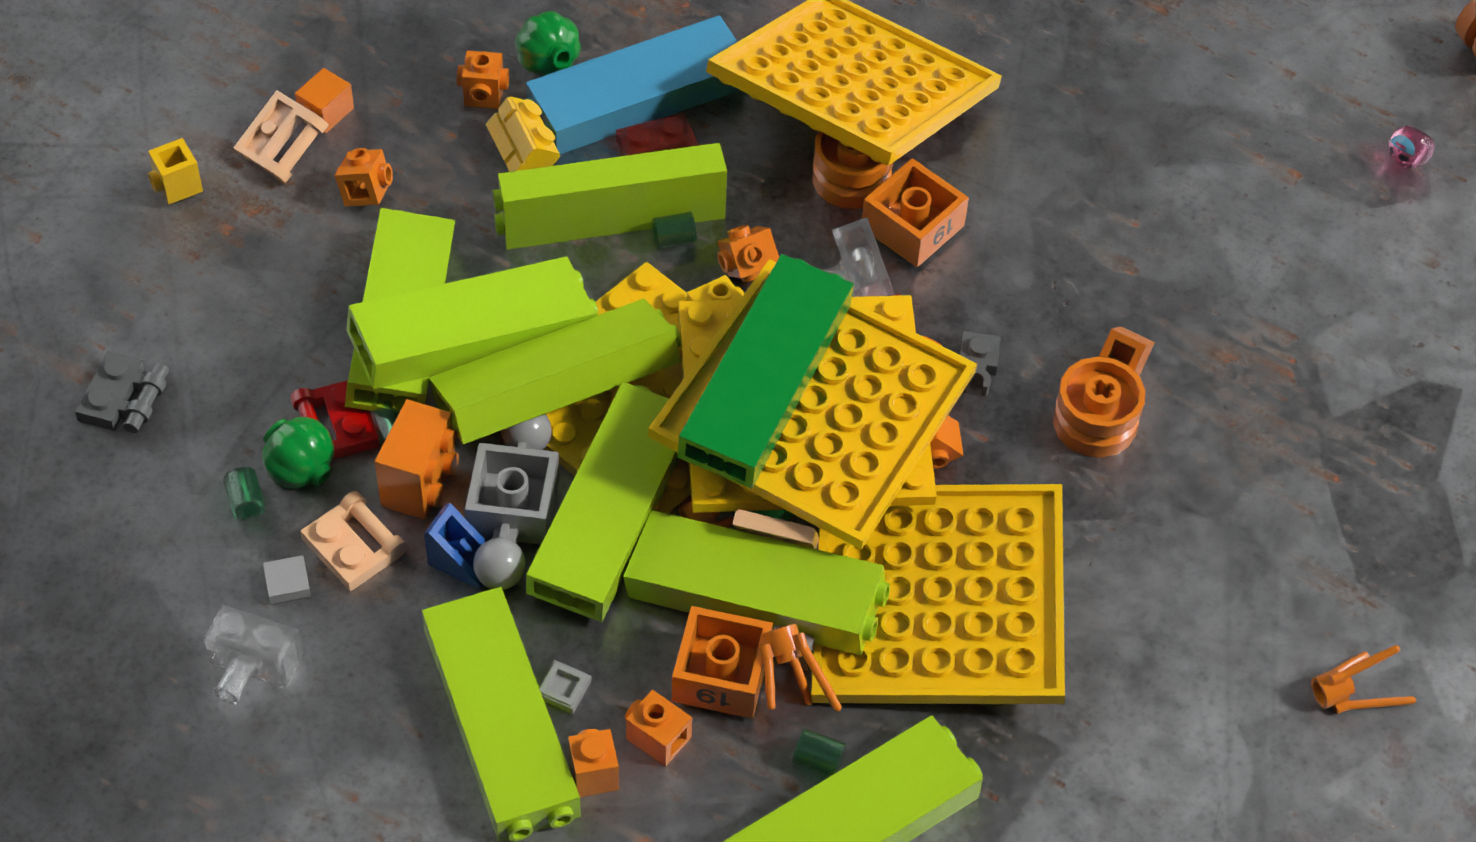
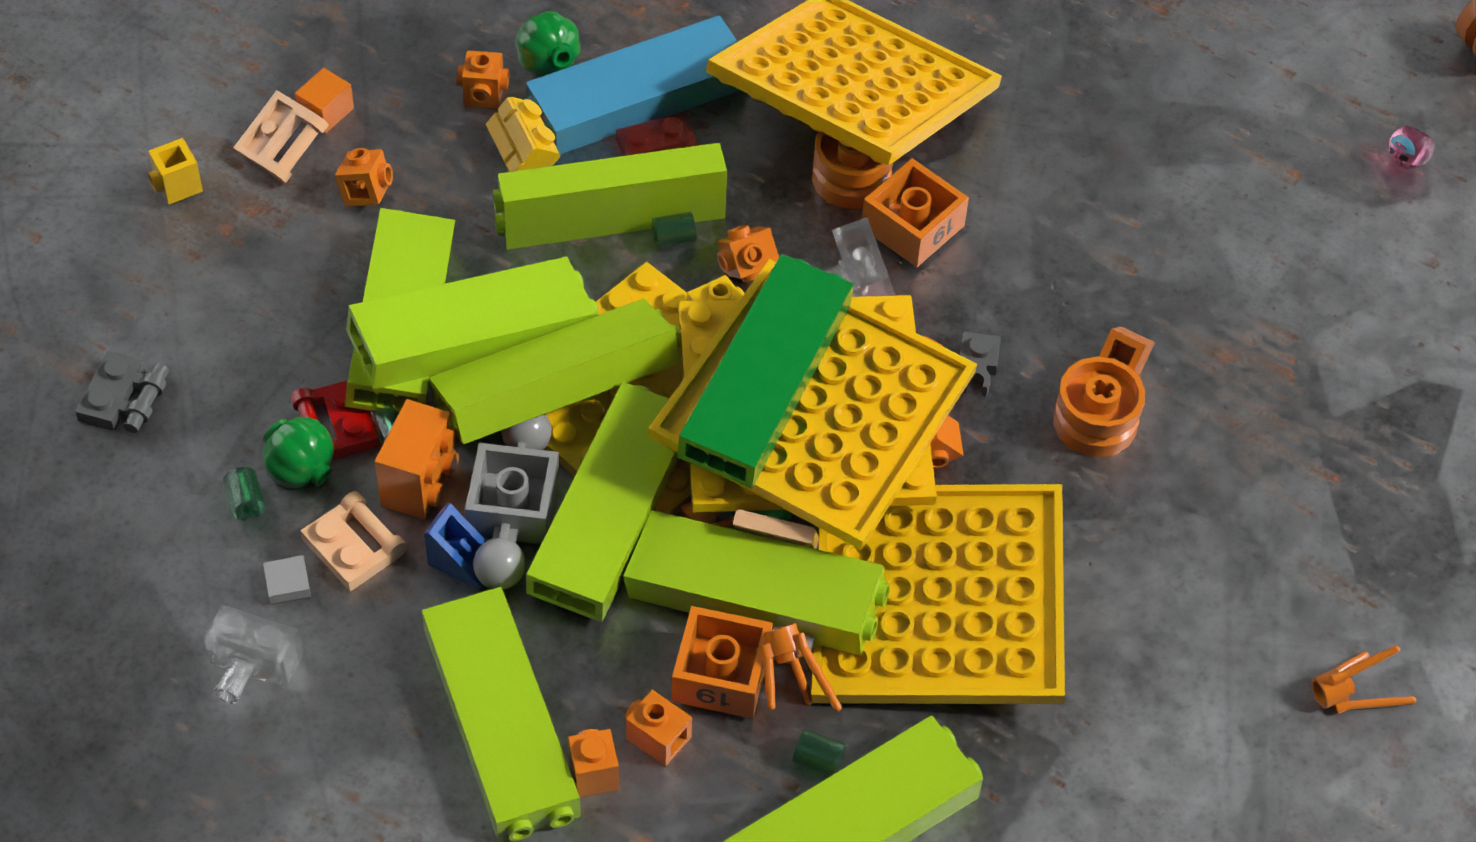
(564, 686): light grey tile -> none

